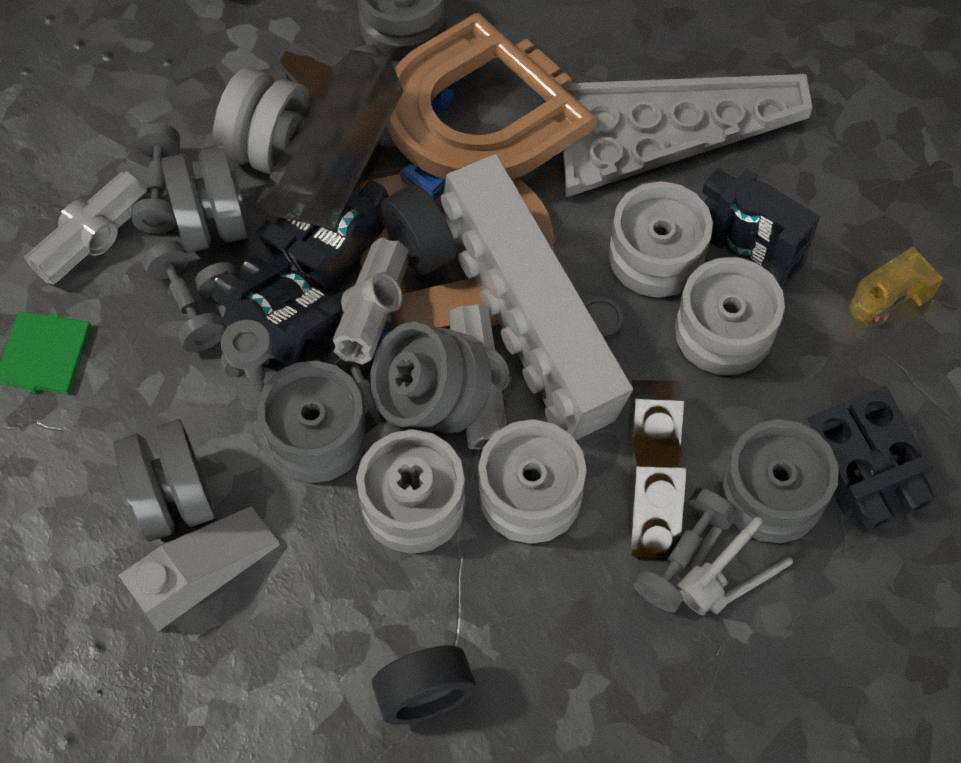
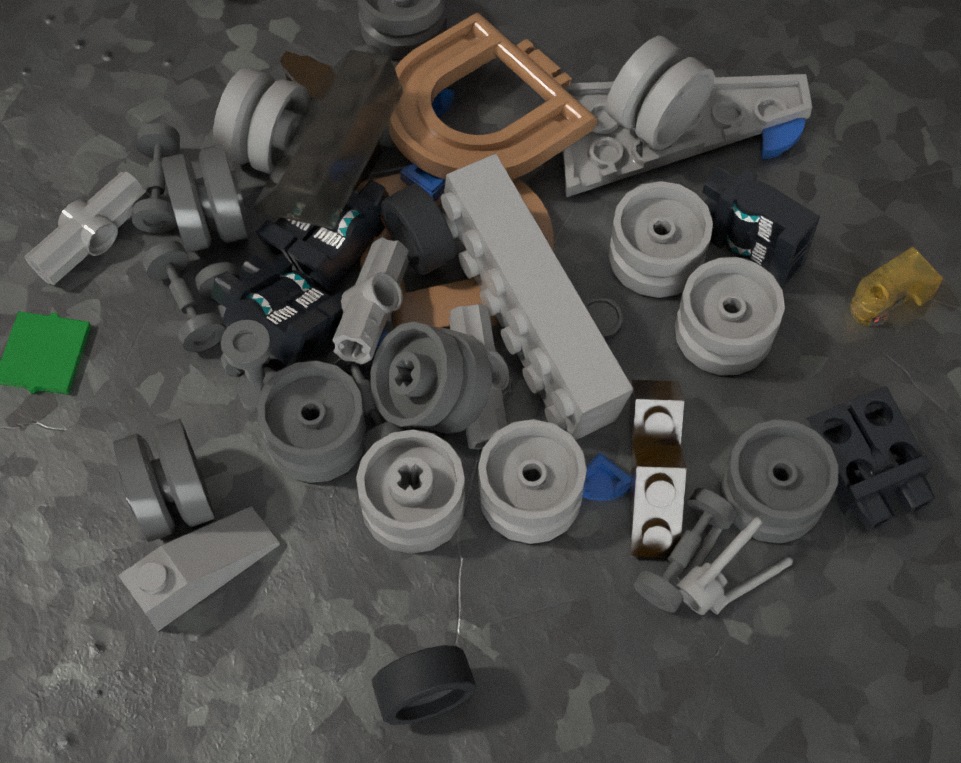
(605, 479): none -> blue tile
(659, 92): none -> light grey wheel
(781, 137): none -> blue tile

